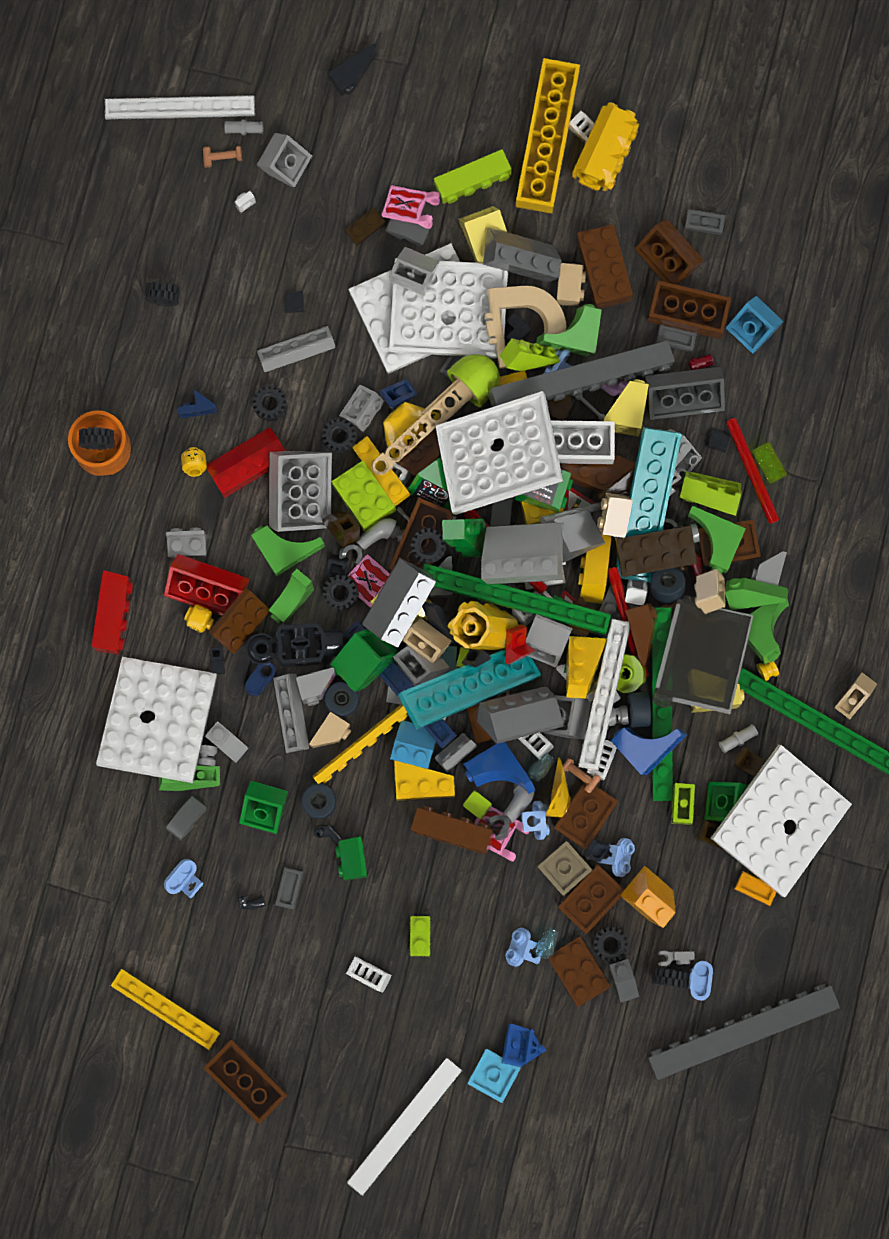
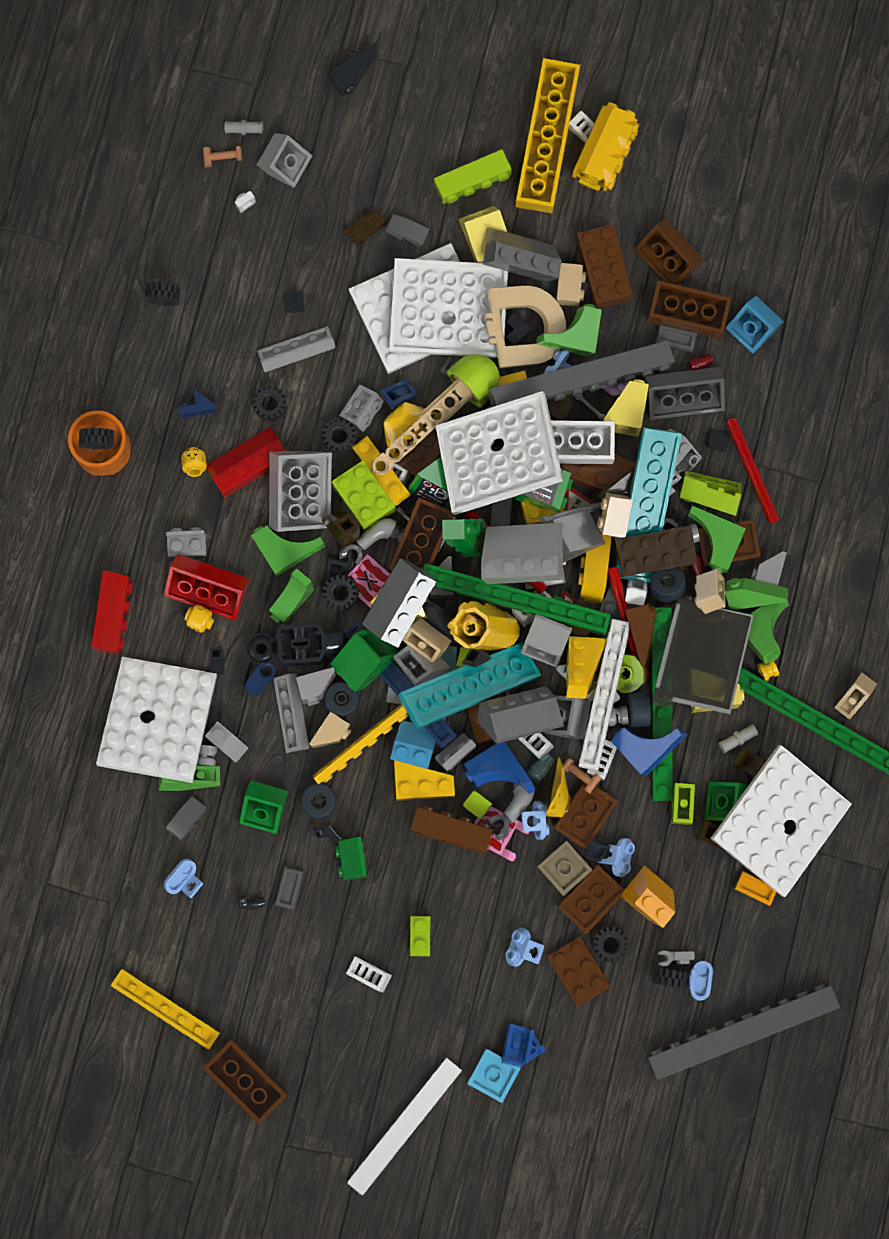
(179, 107): white tile -> none
(239, 621): reddish brown plate -> none
(408, 205): bright pink flag -> none
(413, 271): light grey slope -> none
(428, 557): black tyre -> none
(516, 644): red slope -> none
(524, 355): lime slope -> none
(547, 943): clear light blue cone -> none
(624, 980): dark grey slope -> none
(704, 222): dark grey plate -> none
(769, 463): clear neon green plate -> none

